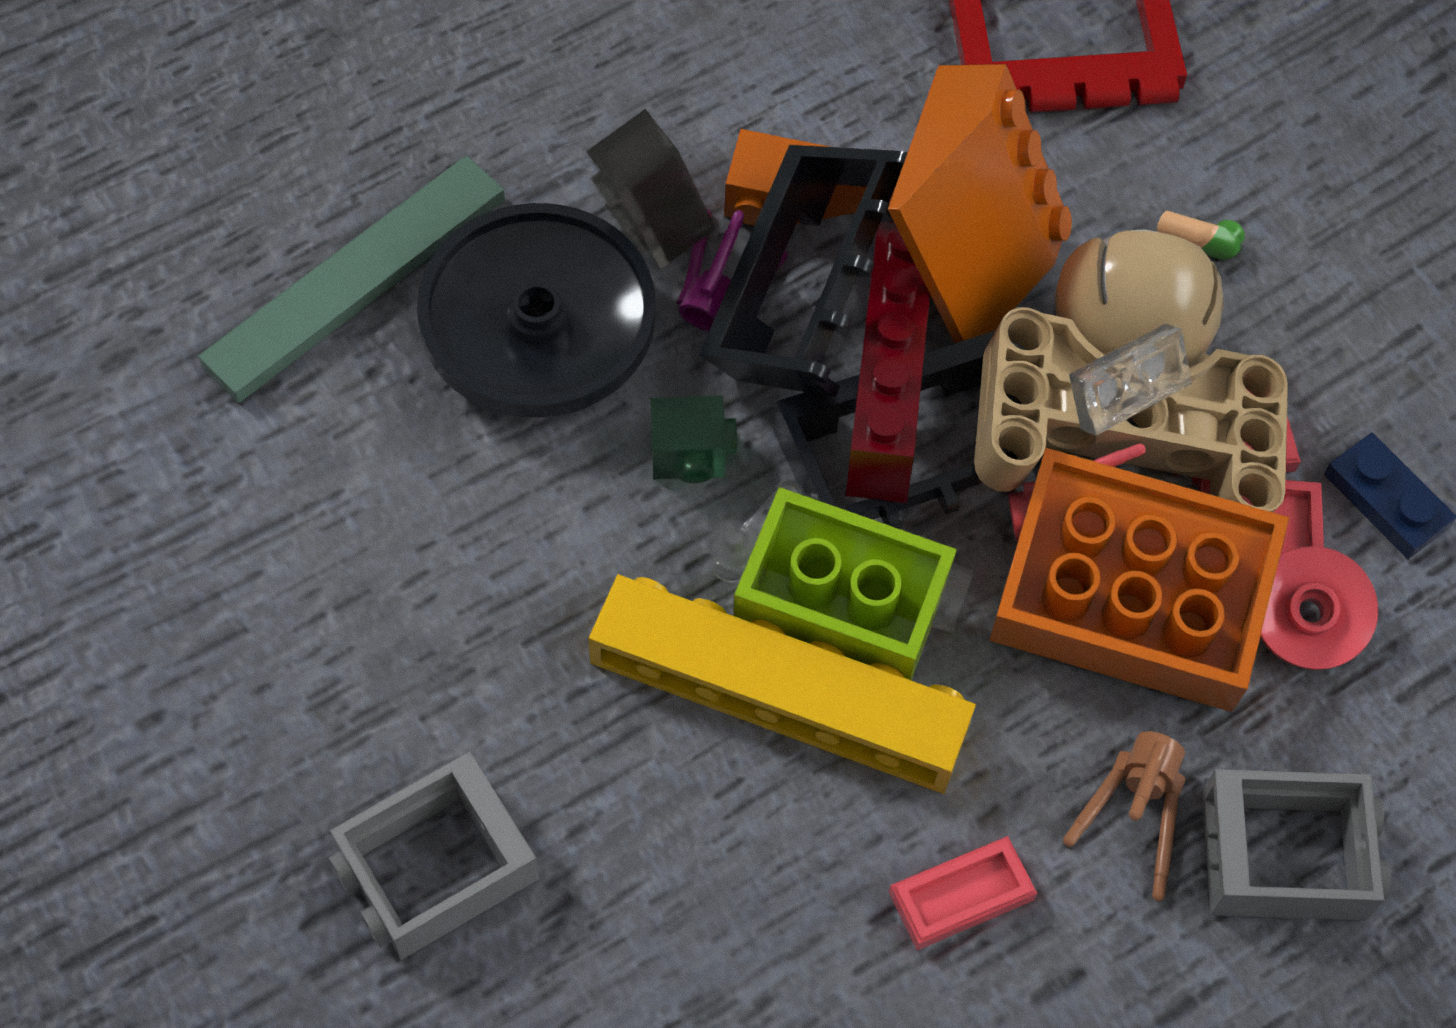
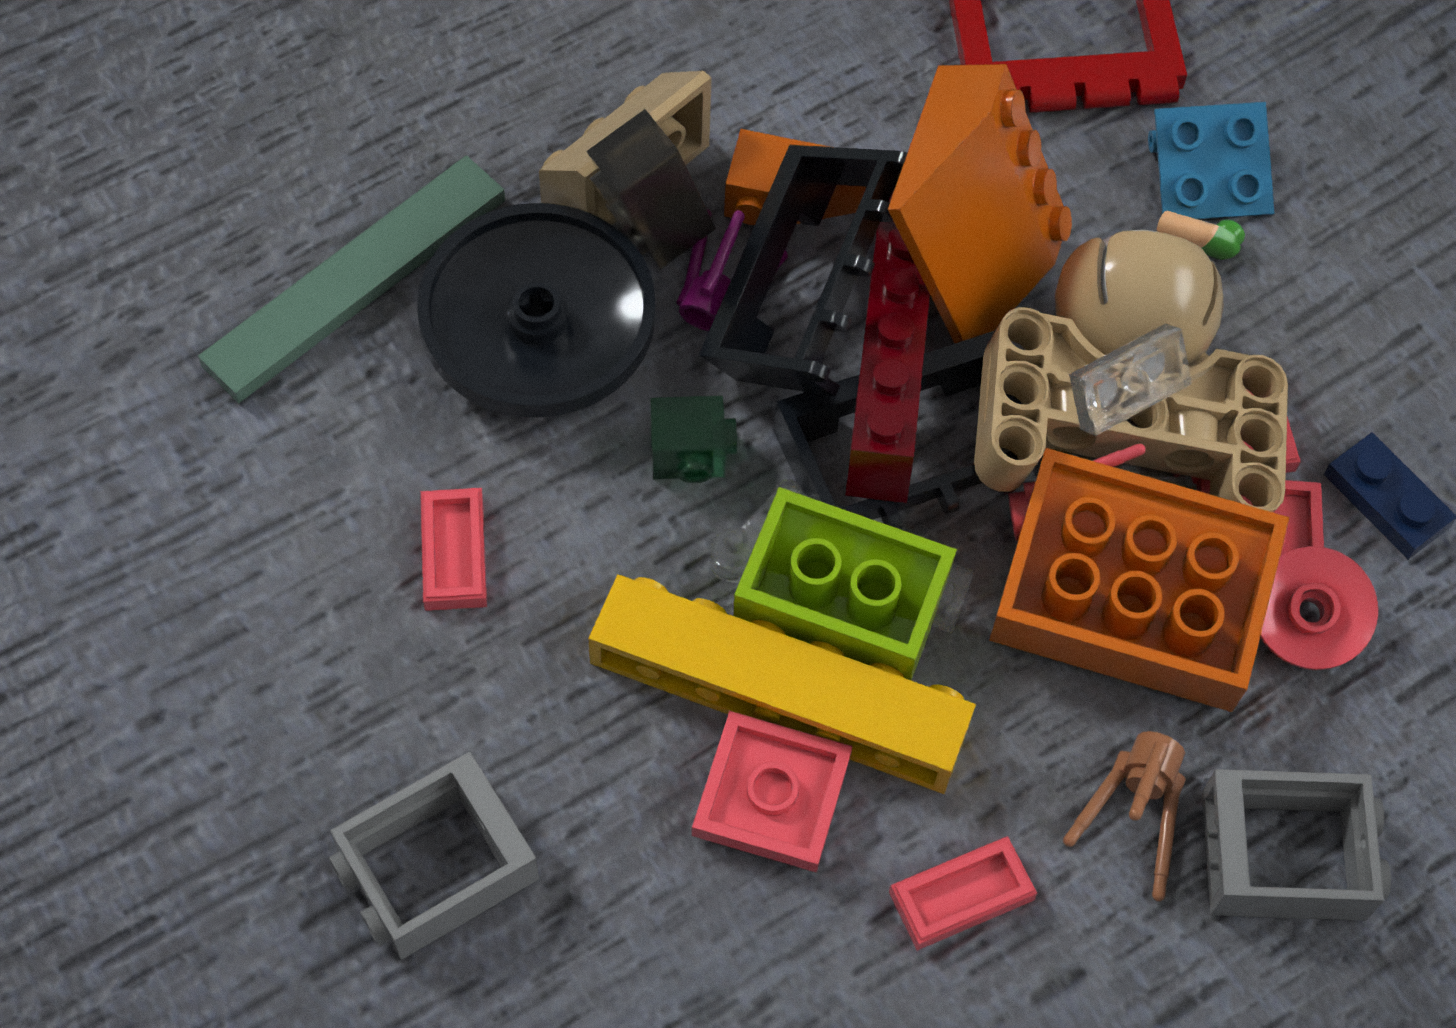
(453, 549): none -> coral tile
(676, 103): none -> tan slope
(772, 791): none -> coral plate
(1214, 160): none -> dark azure hinge

